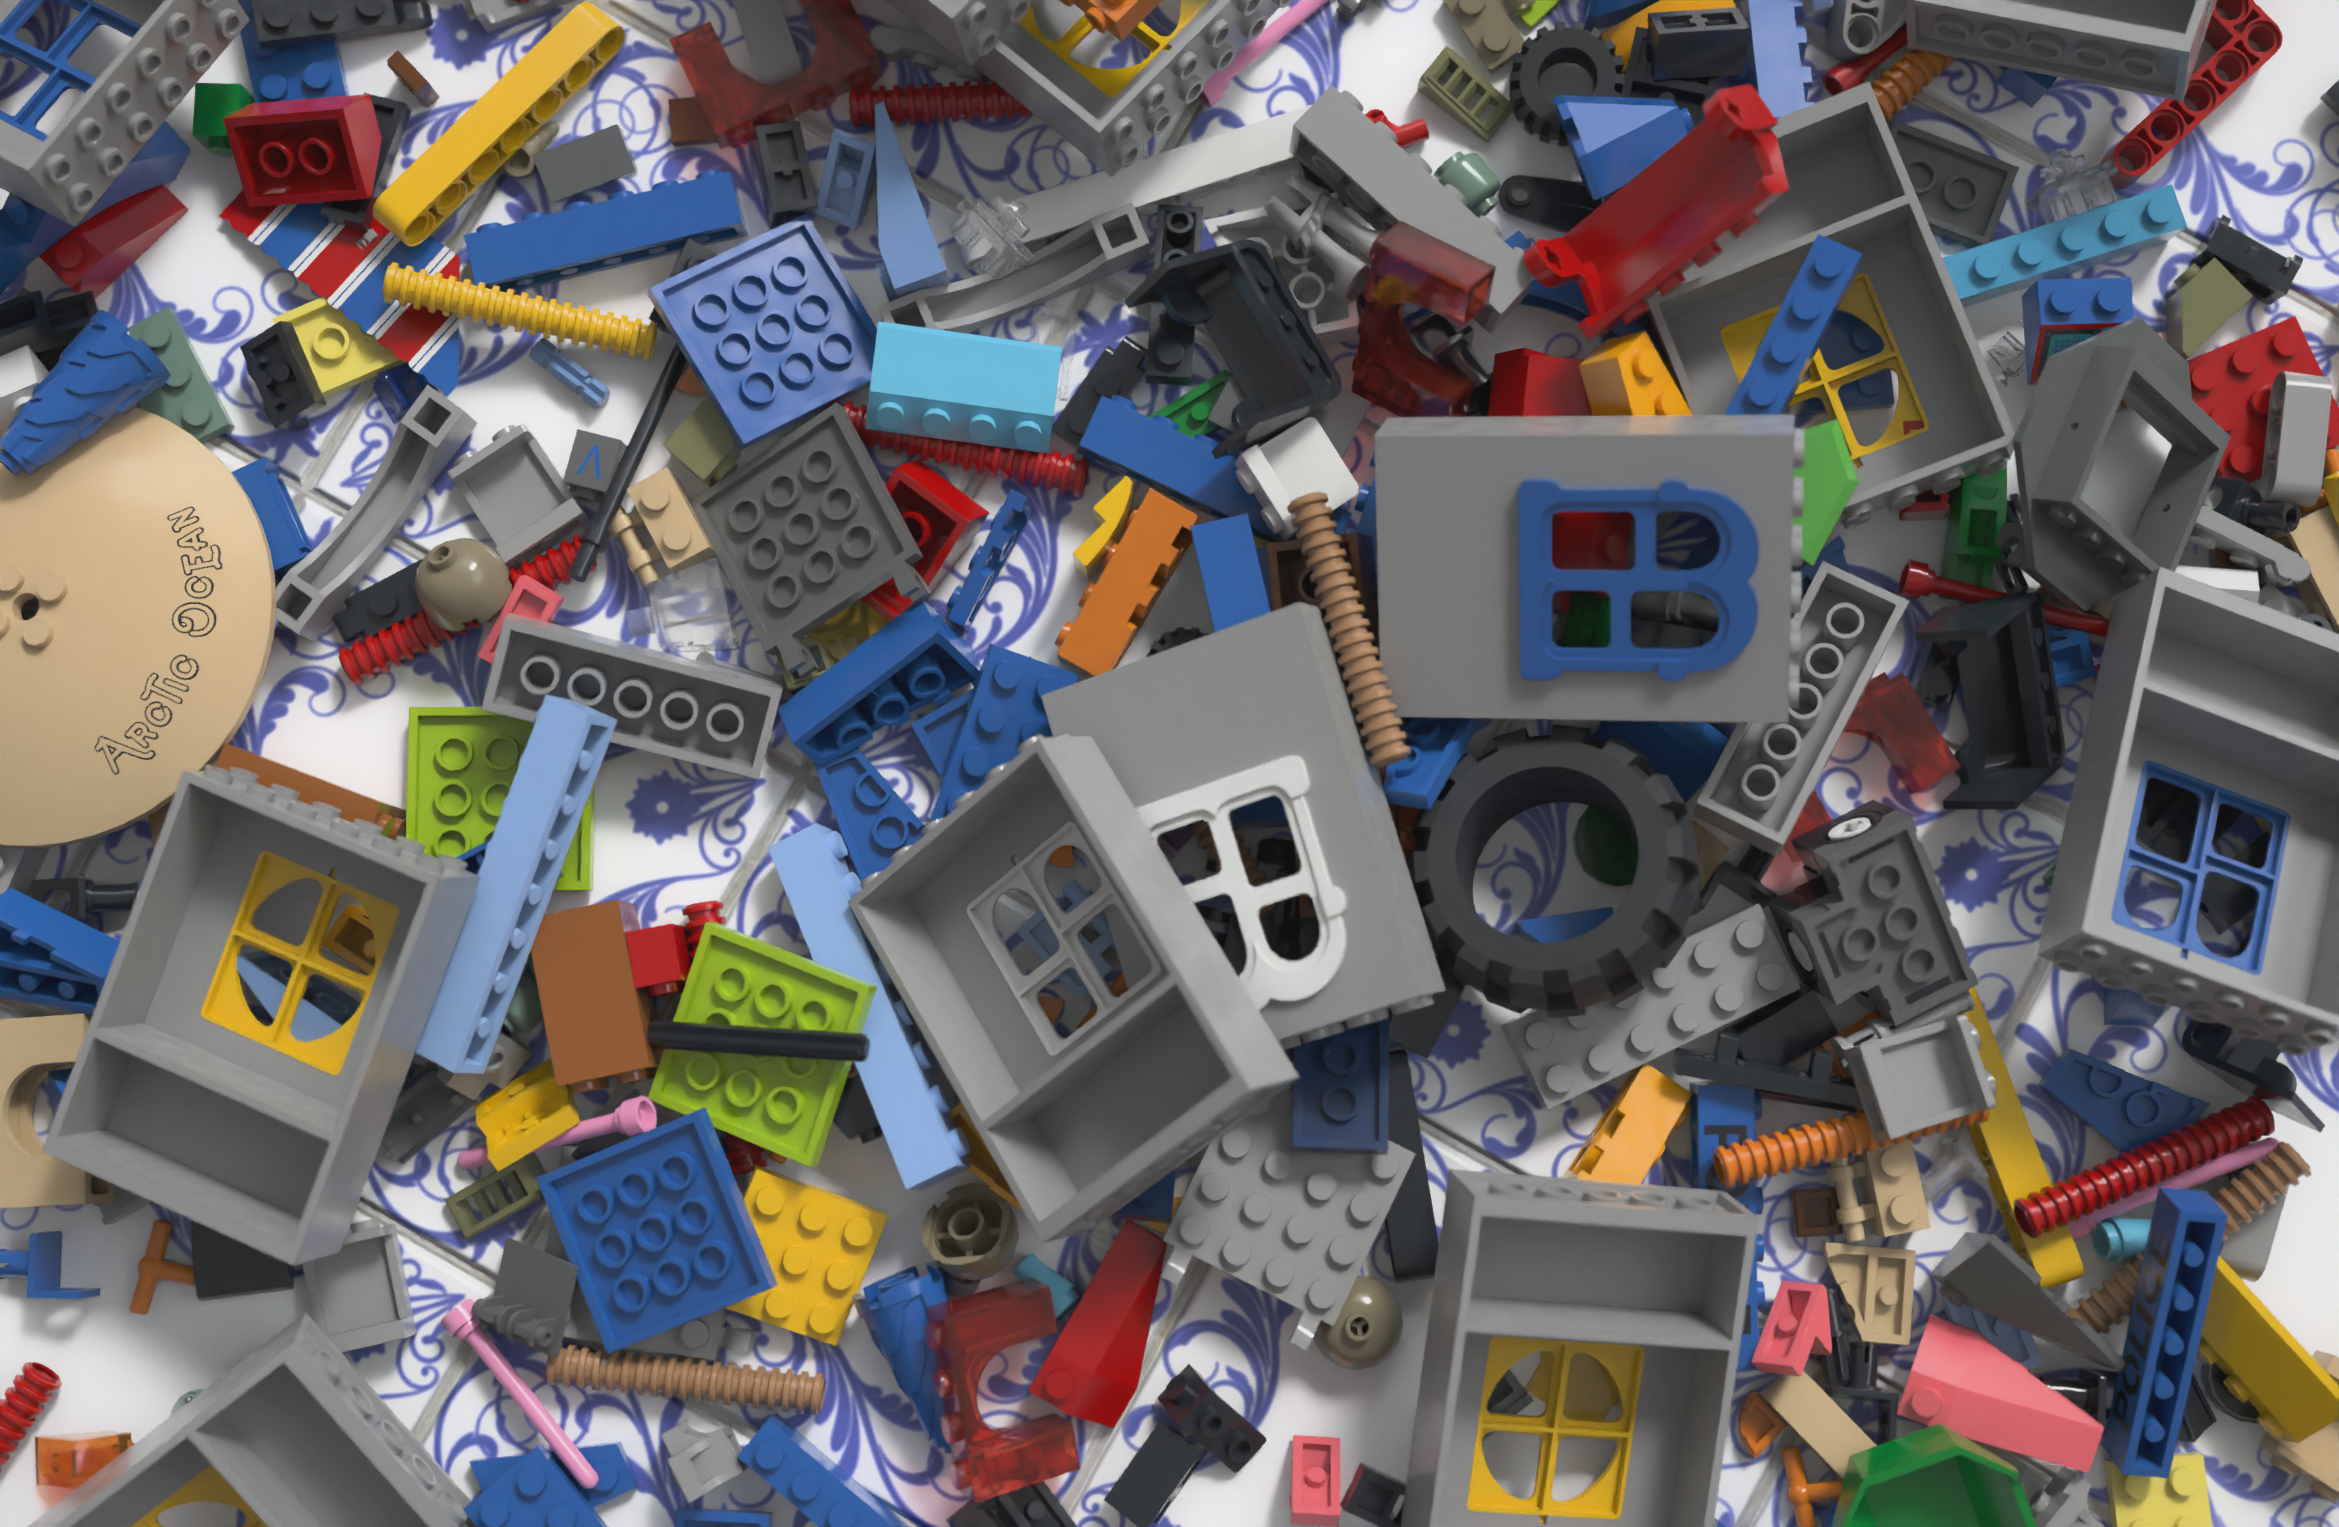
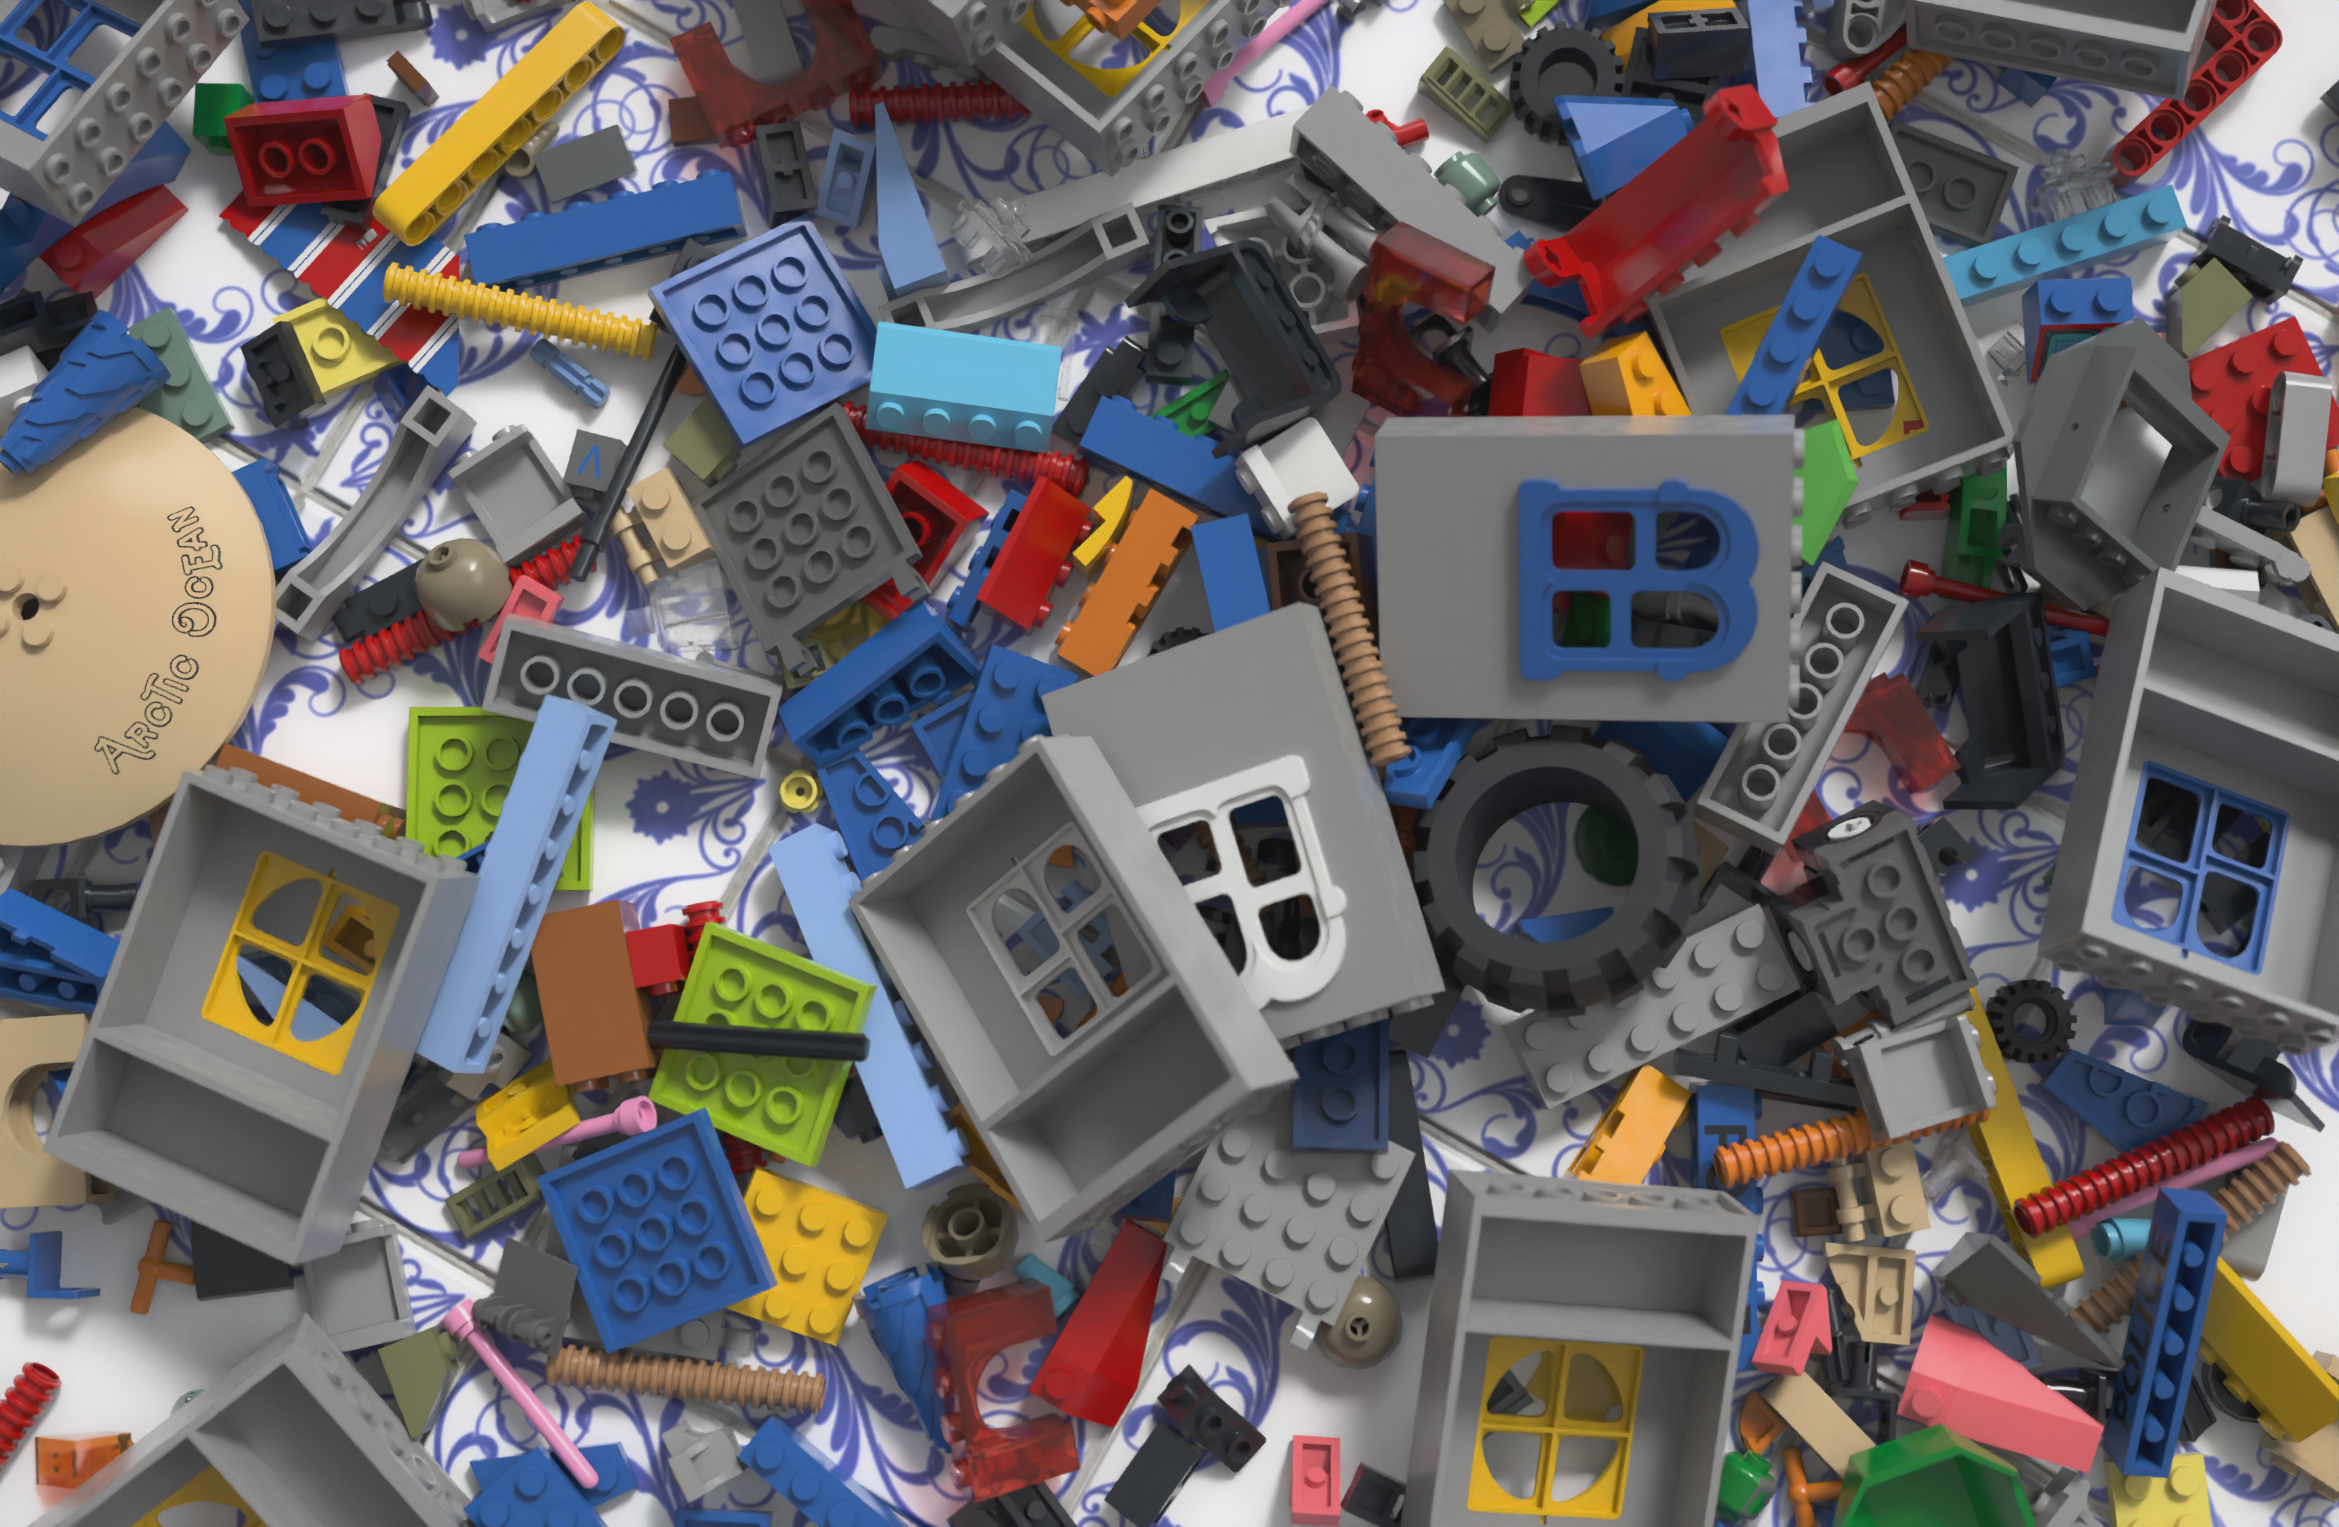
(421, 1375): none -> olive slope
(800, 779): none -> light yellow plate
(1035, 557): none -> red slope
(1744, 1486): none -> green head
(1944, 845): none -> black hinge
(2057, 1020): none -> black tyre

